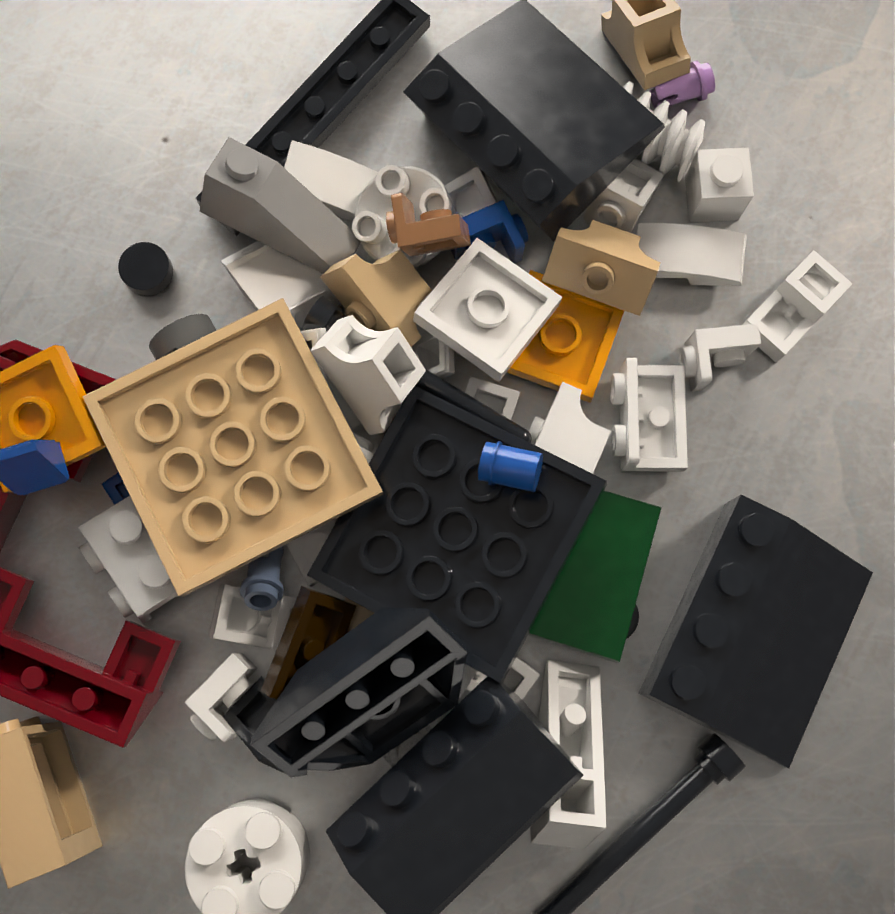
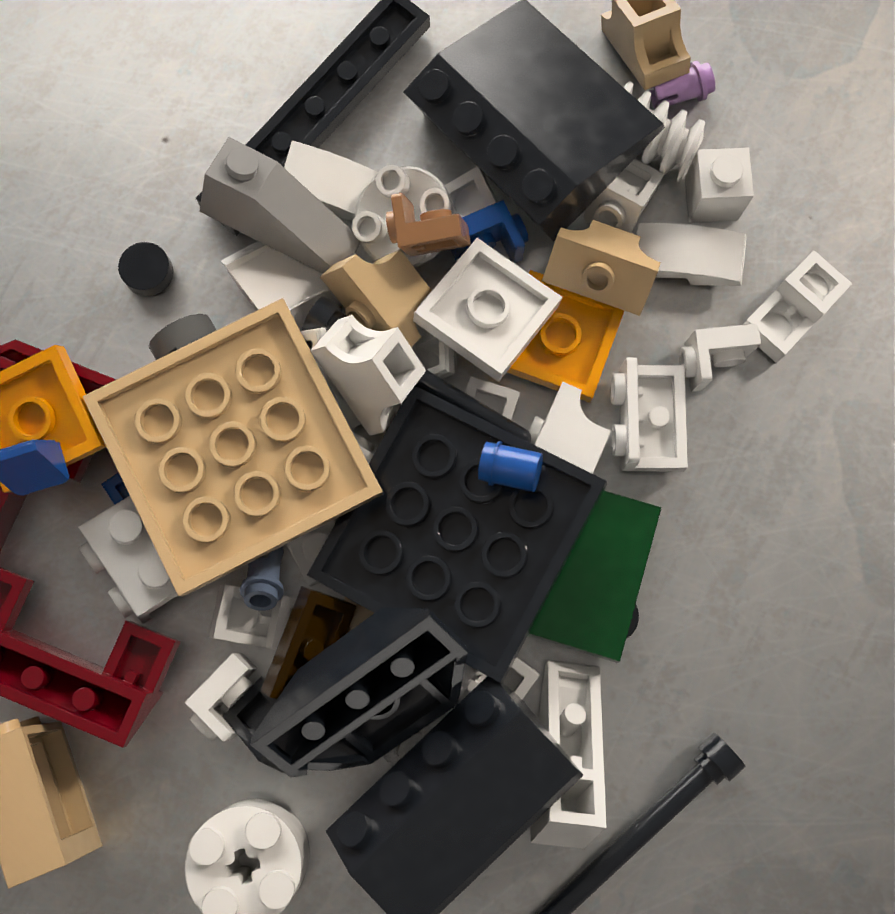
(757, 630): black slope -> none

